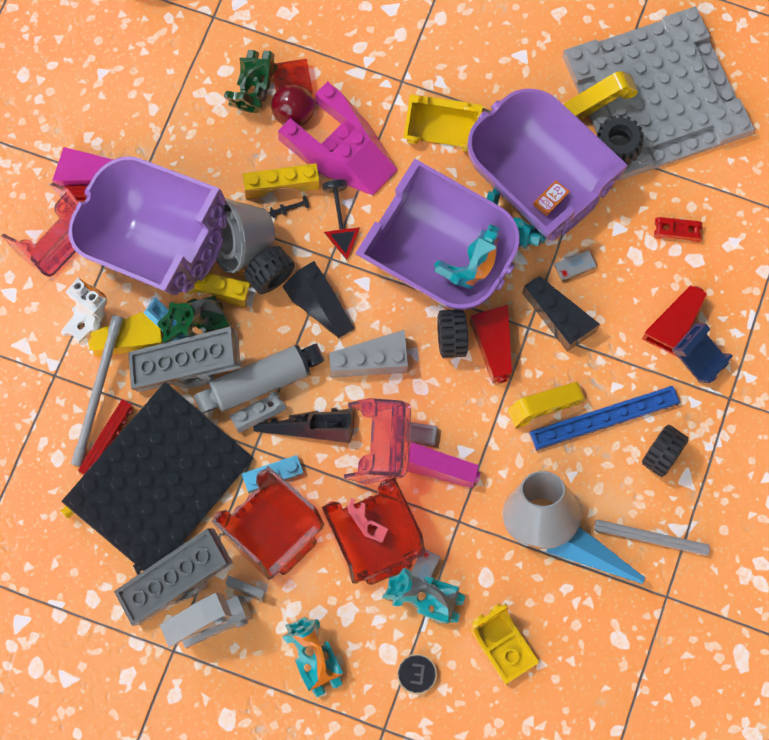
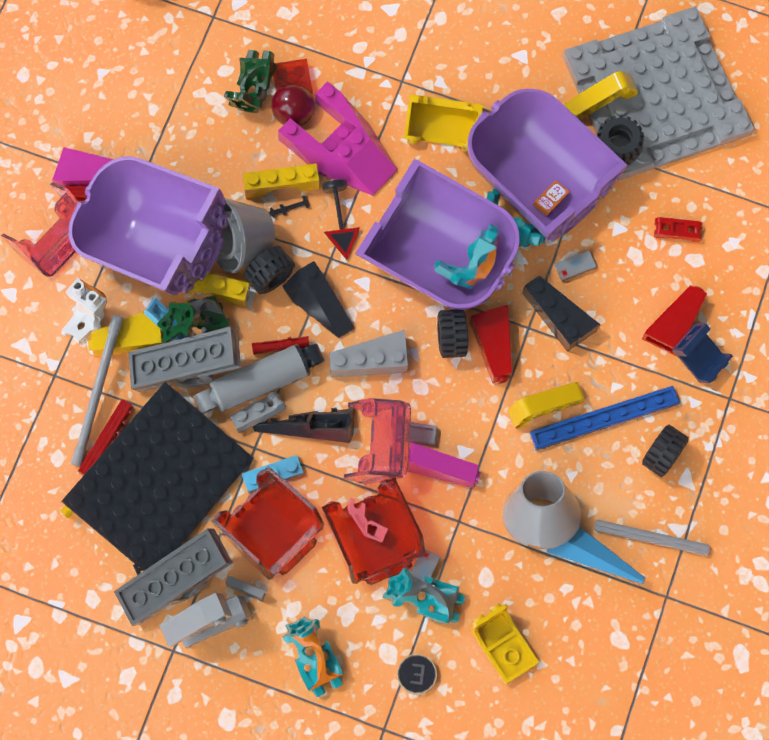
(279, 345): none -> red pin

